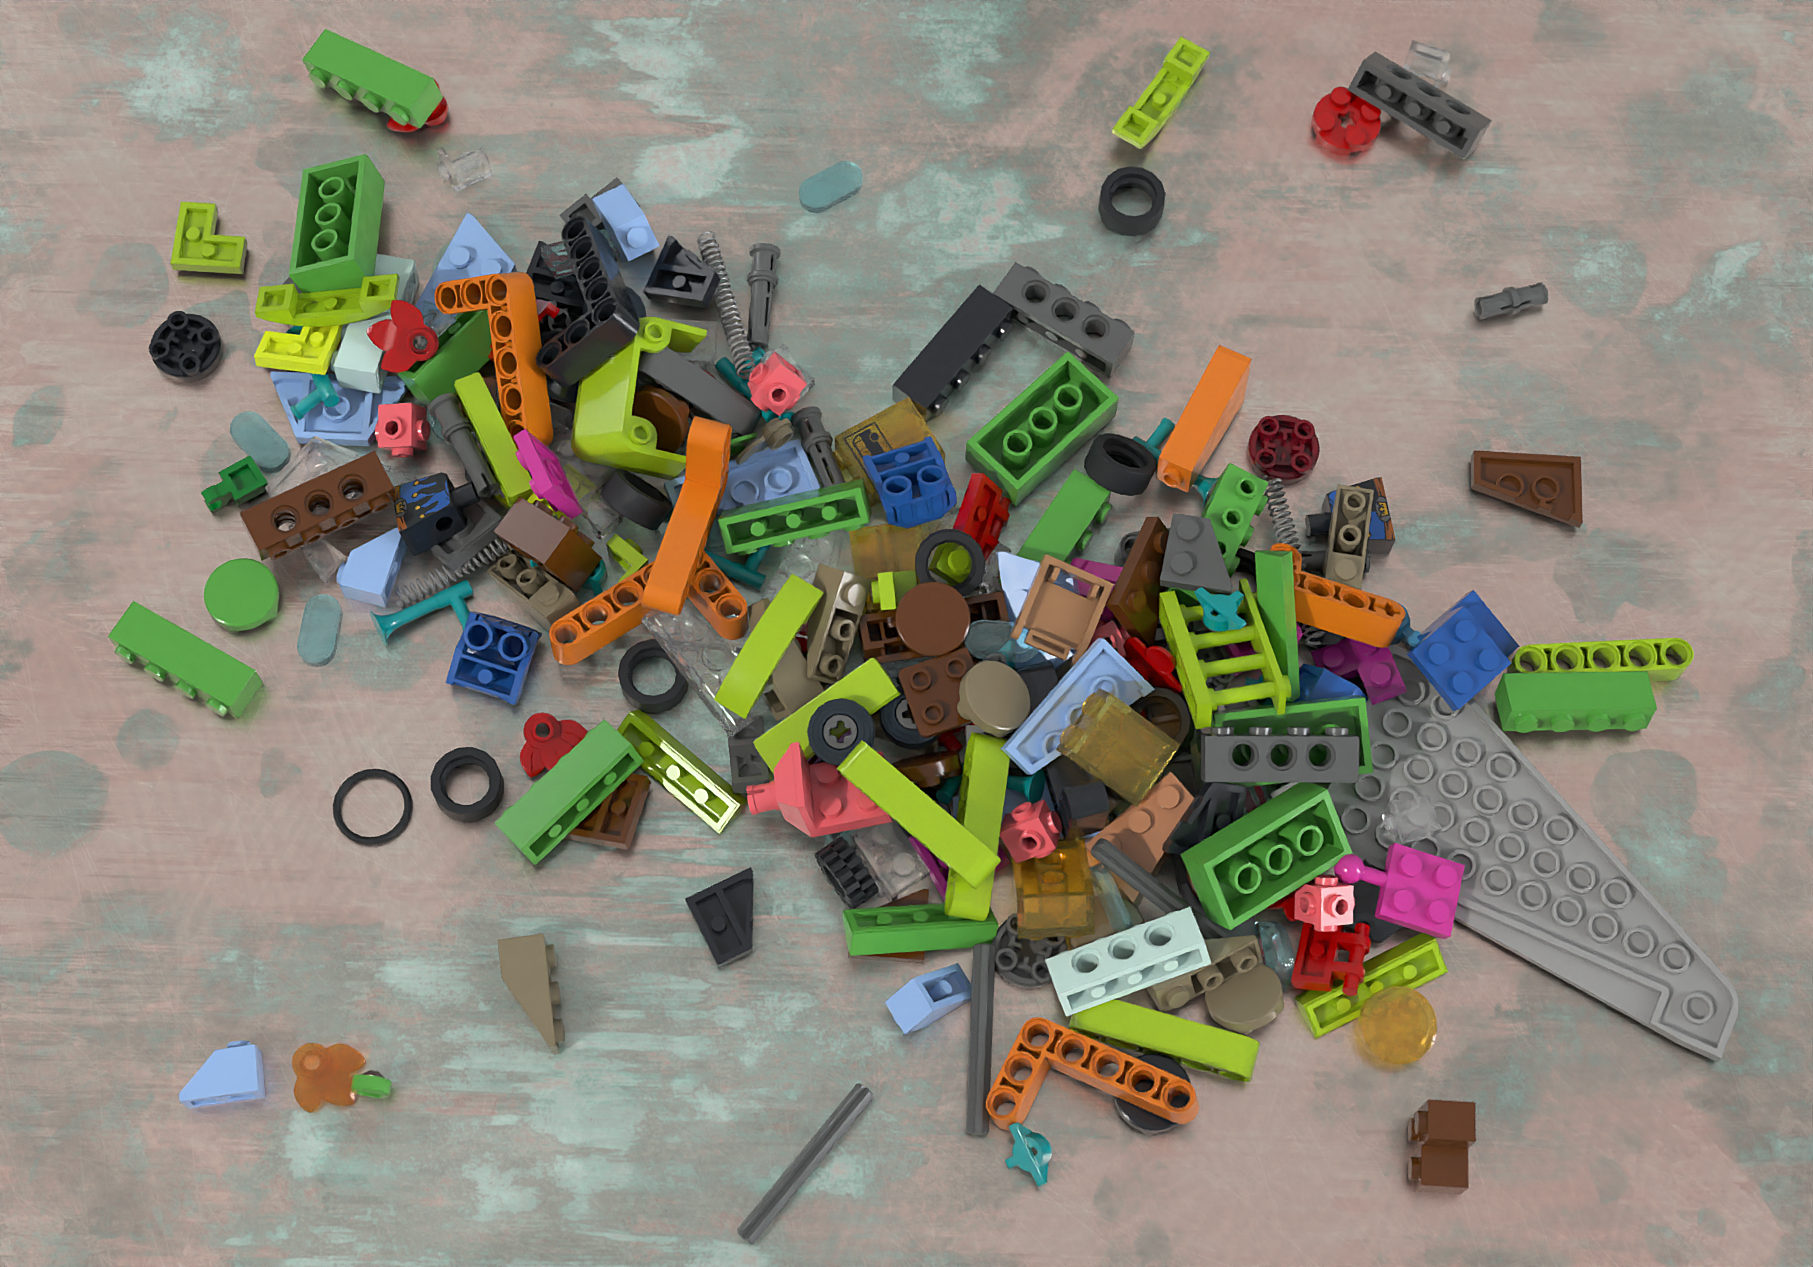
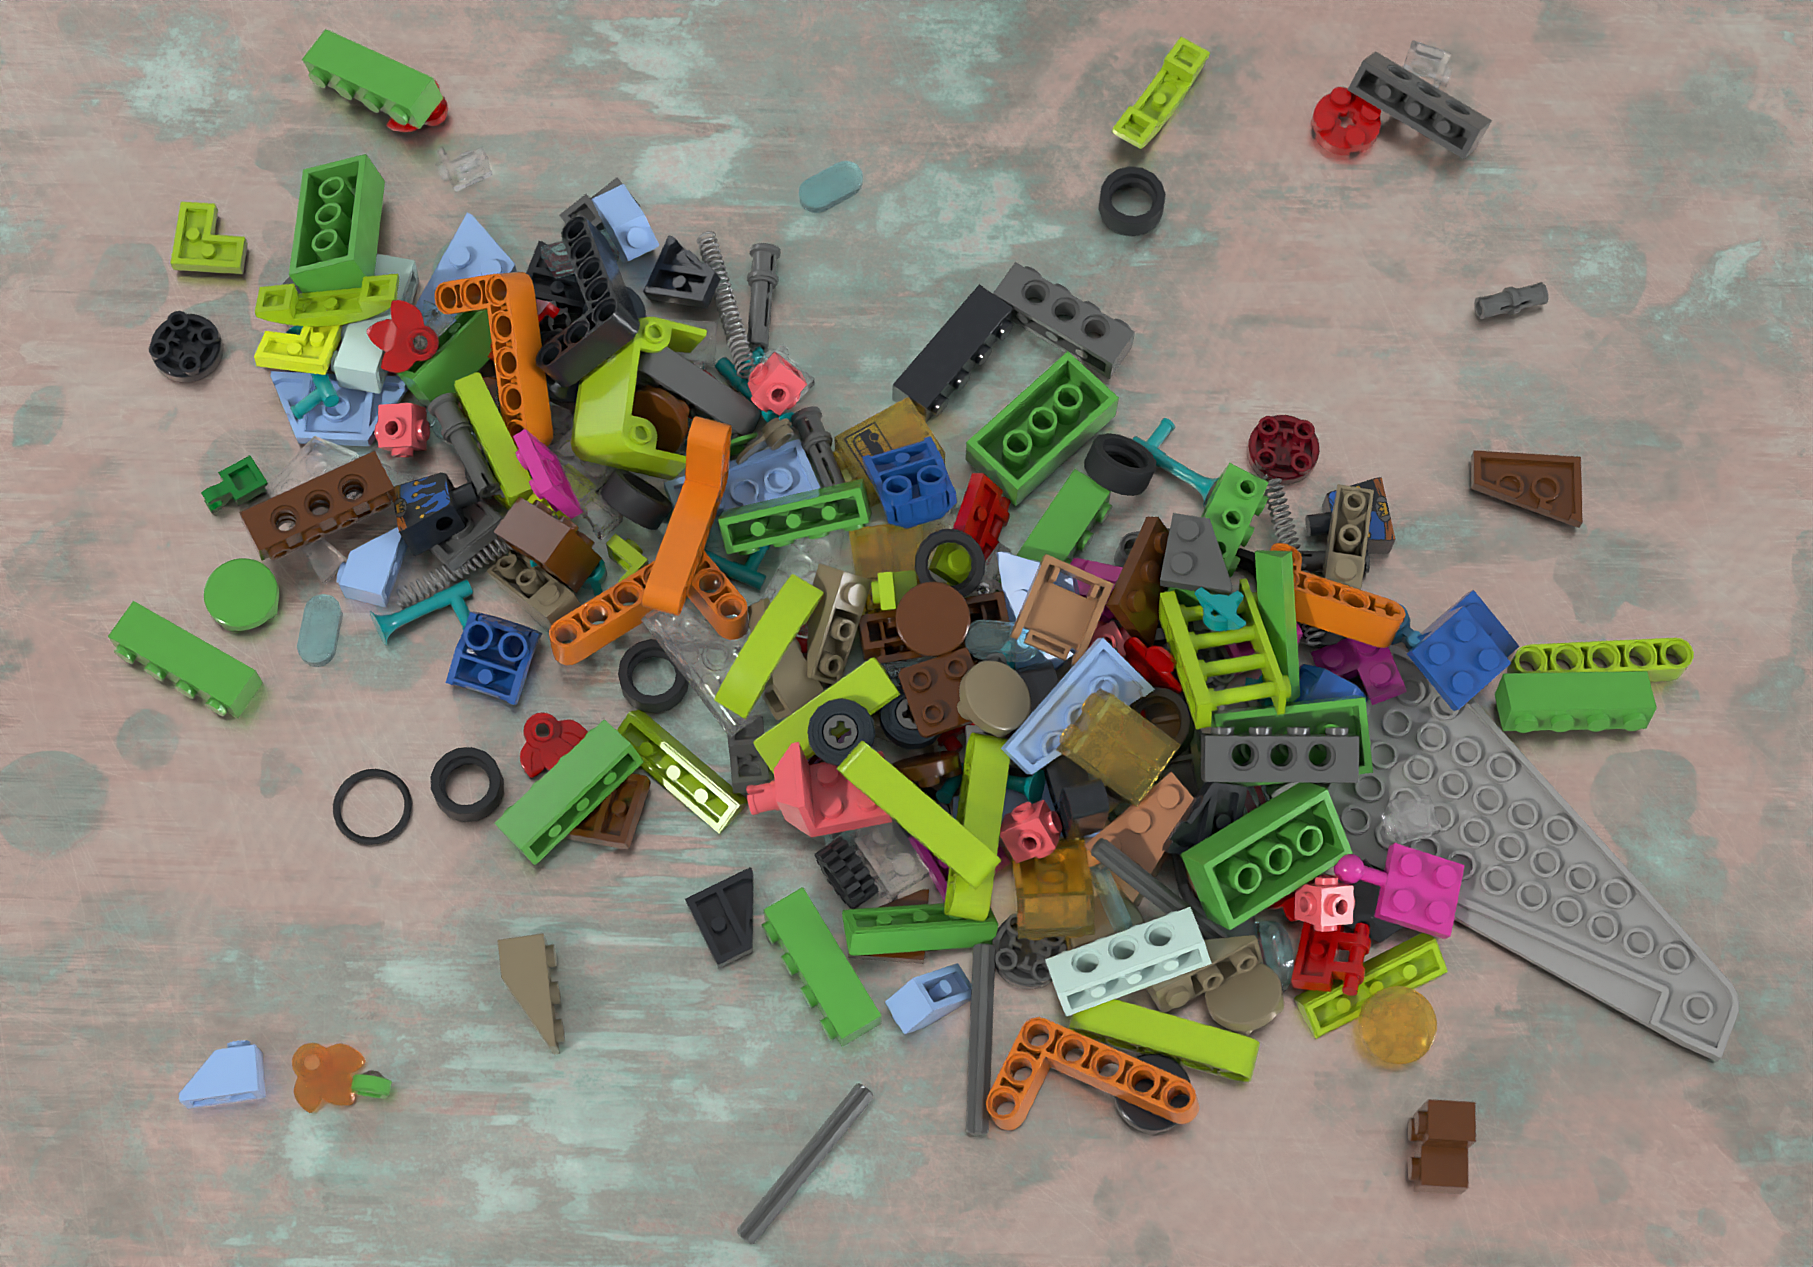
(260, 441): clear light blue tile -> none
(821, 967): none -> bright green brick
(1023, 1154): teal piece -> none
(1204, 419): orange slope -> none

